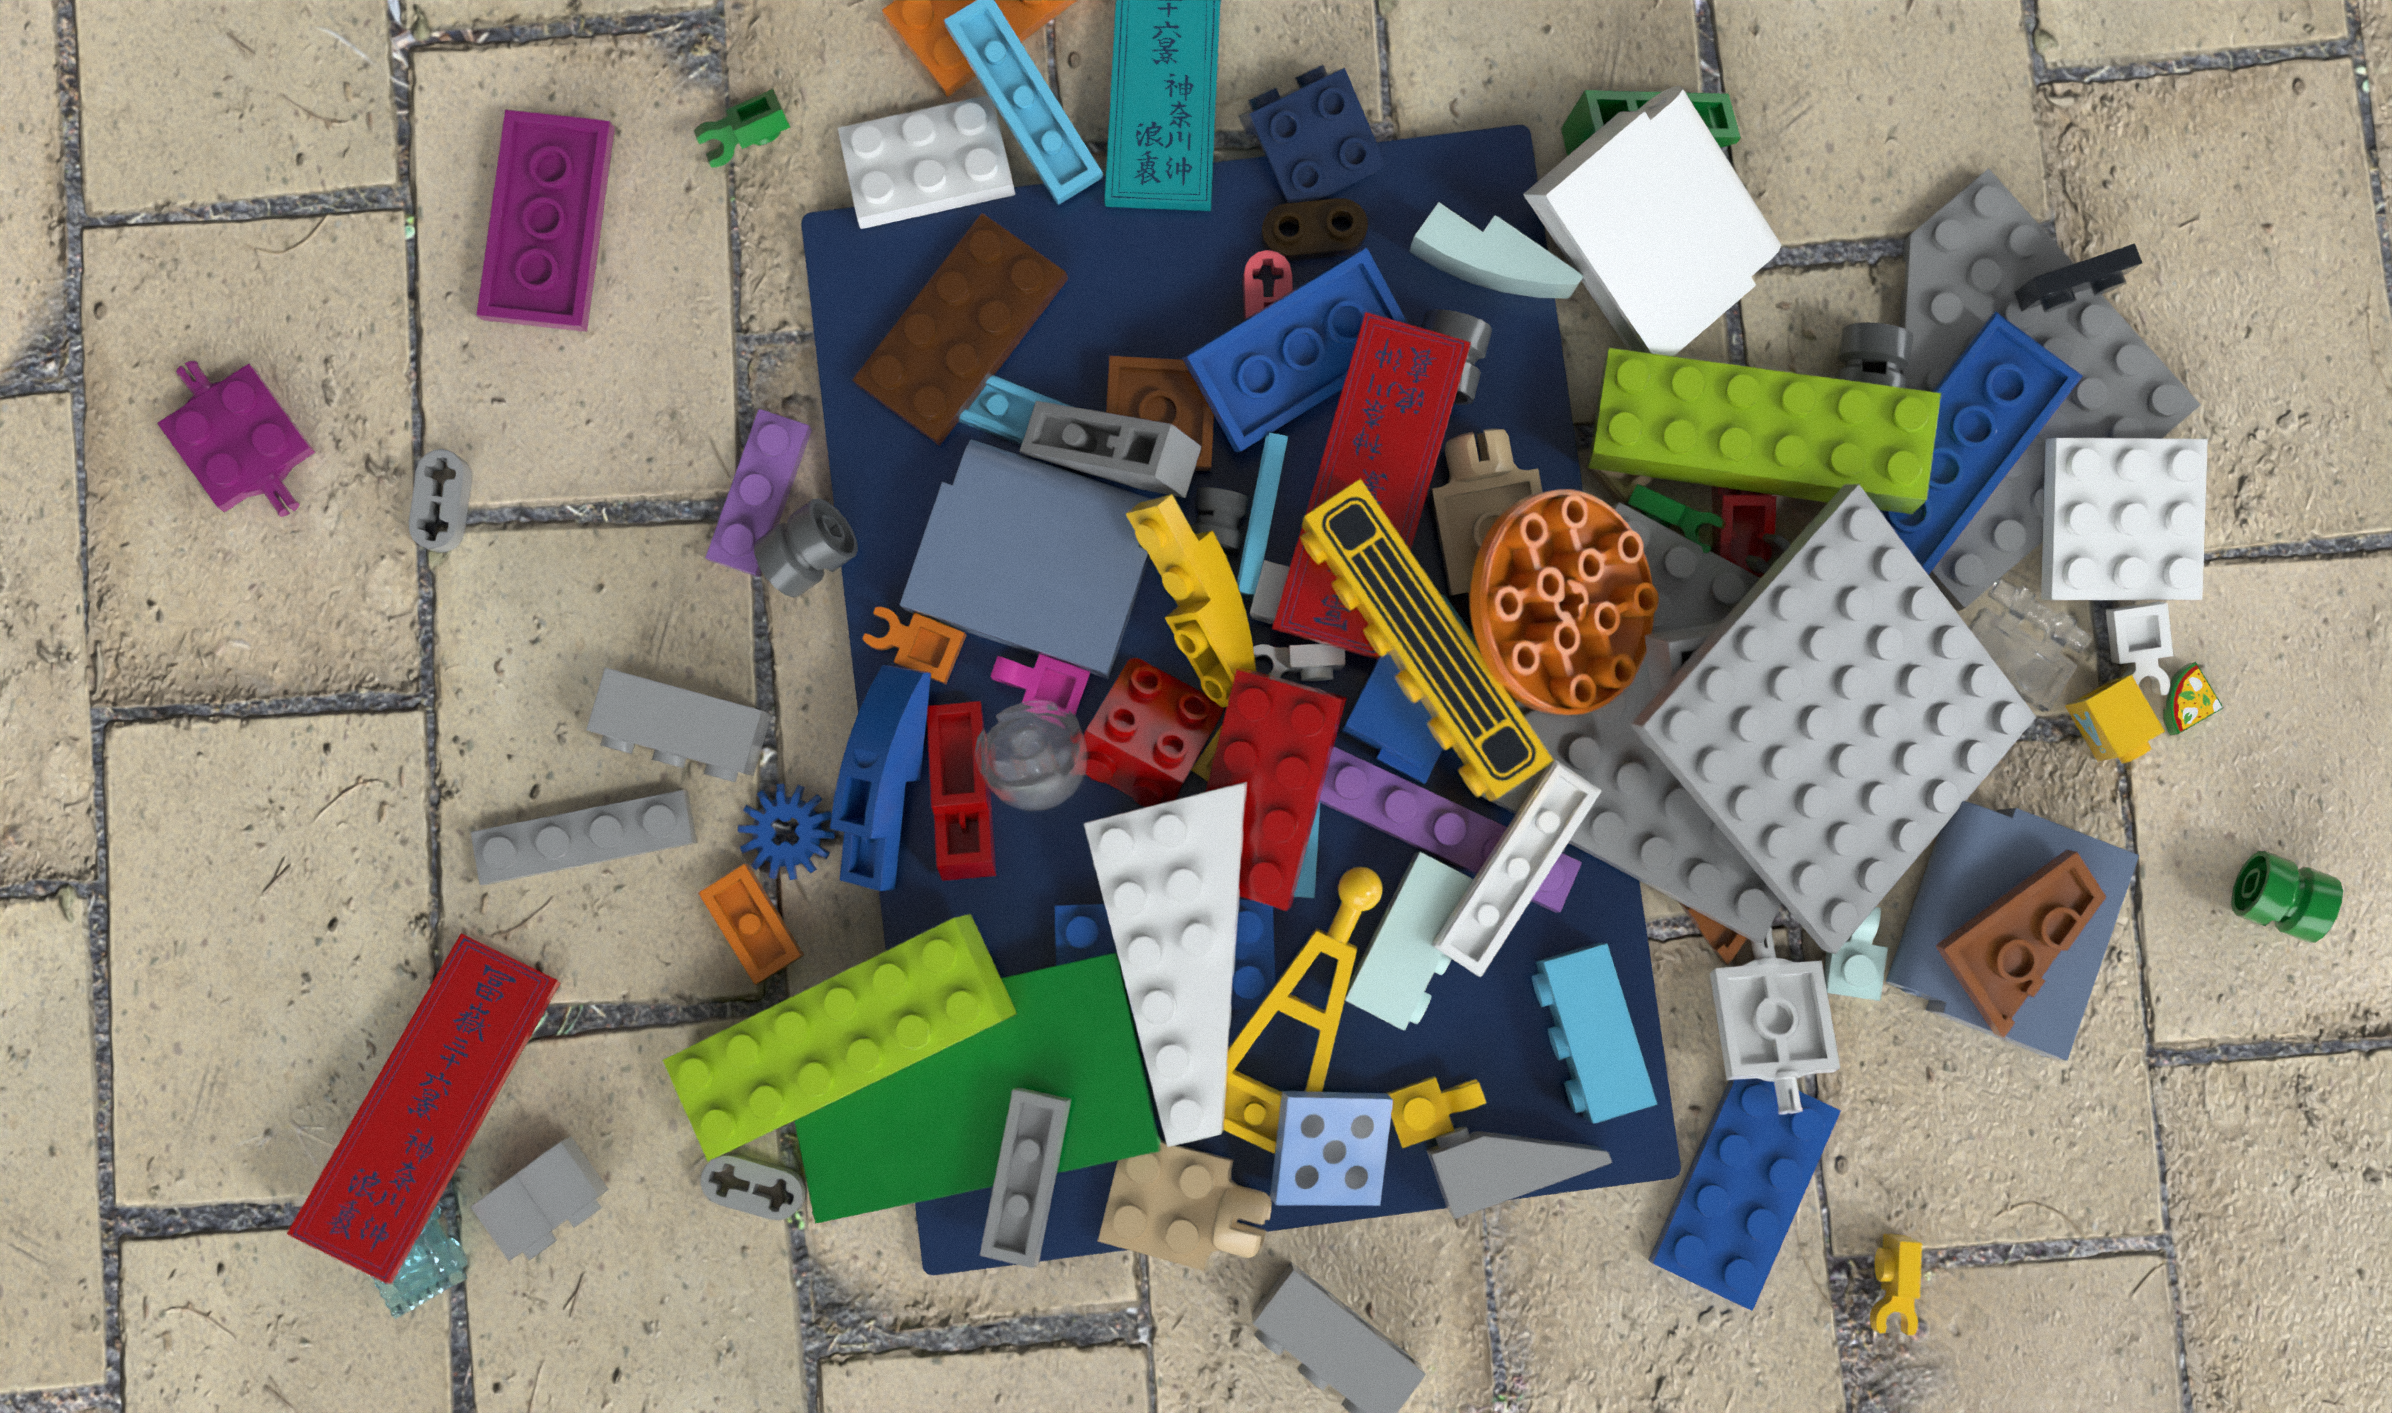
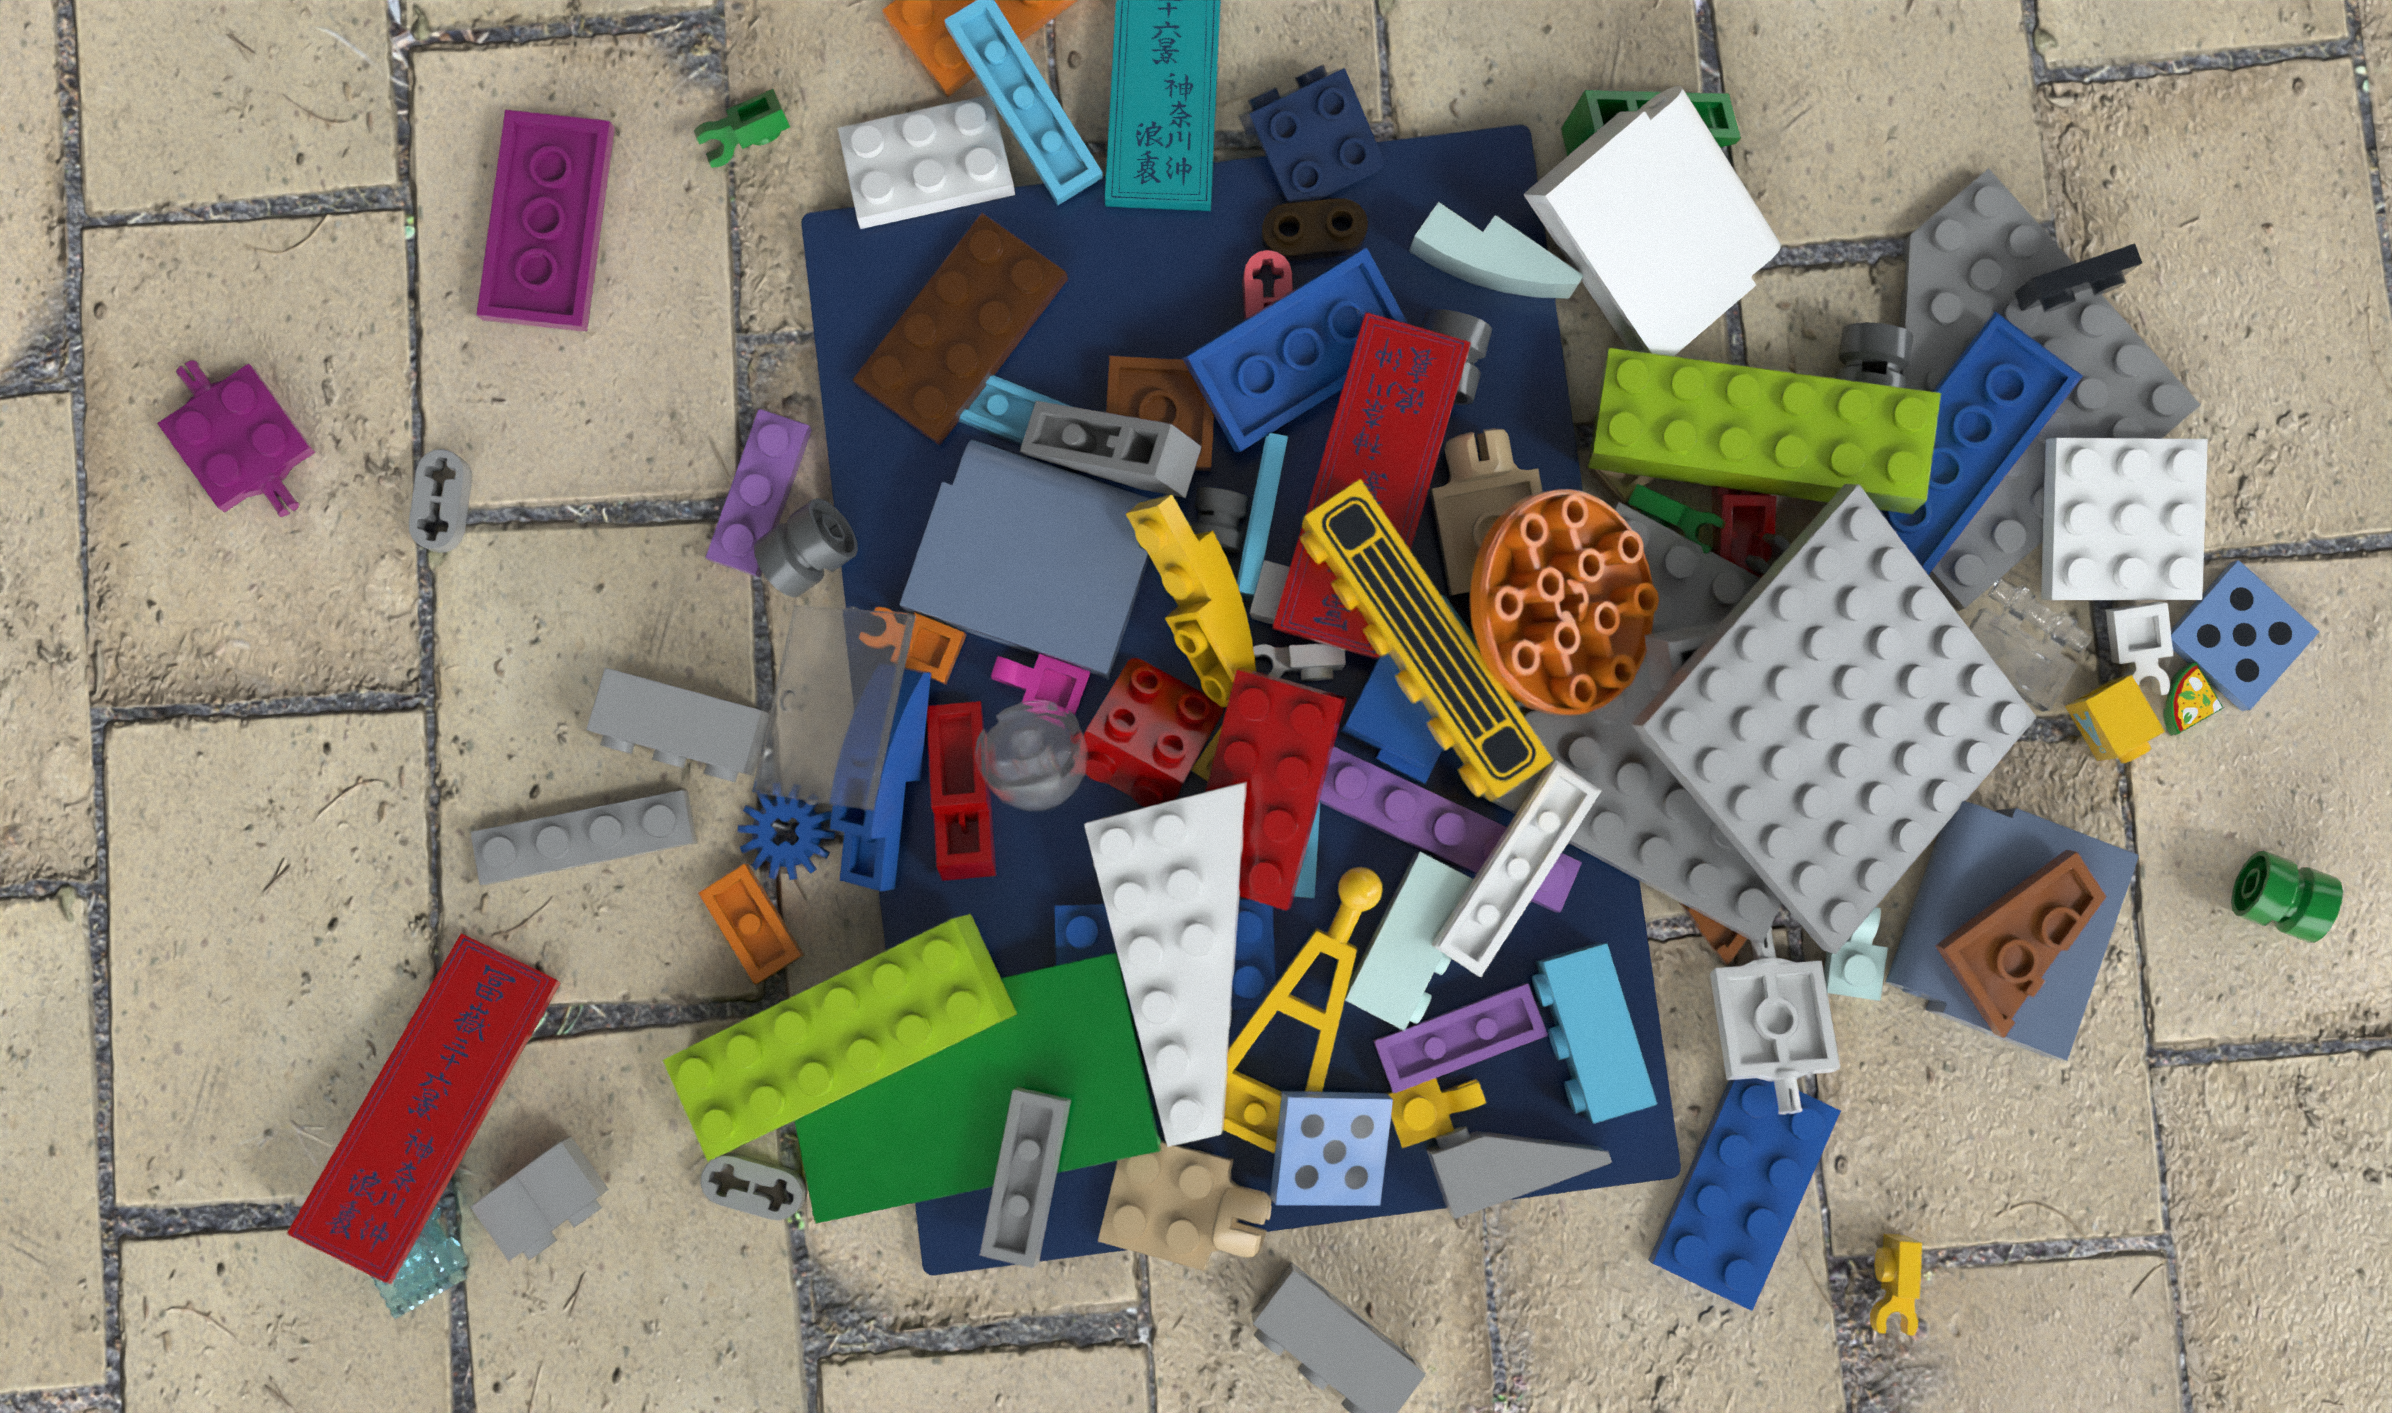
(834, 705): none -> clear piece
(1460, 1037): none -> medium lavender plate
(2241, 635): none -> medium blue tile

